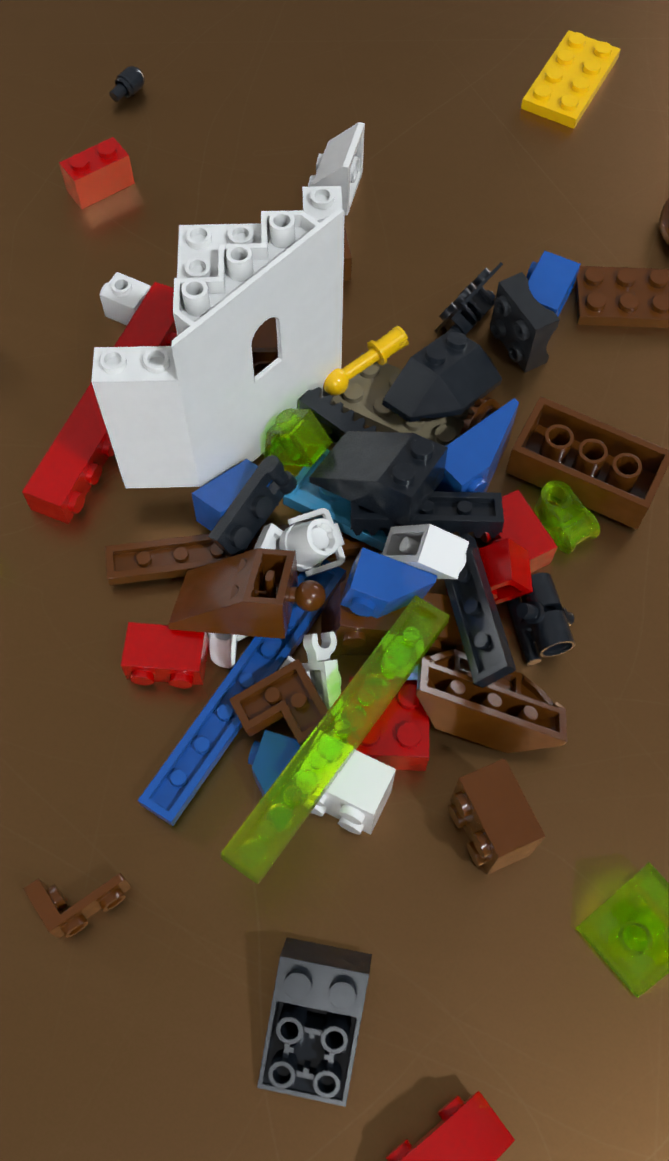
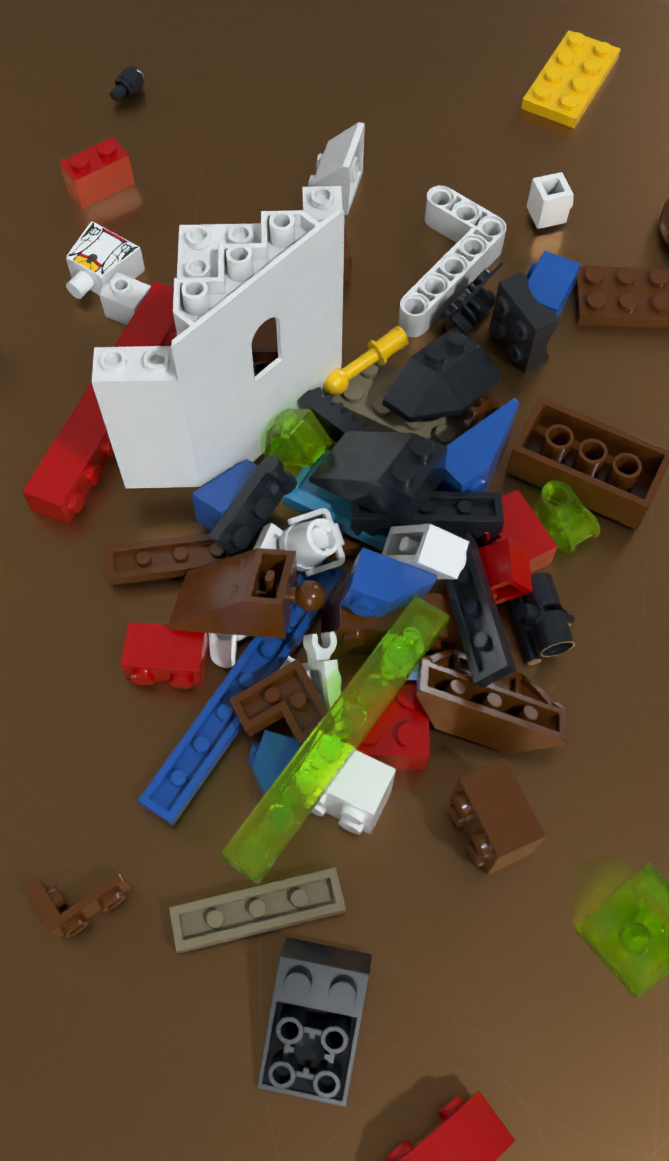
(97, 259): none -> torso
(256, 910): none -> dark tan plate
(478, 244): none -> white beam
(549, 200): none -> white brick

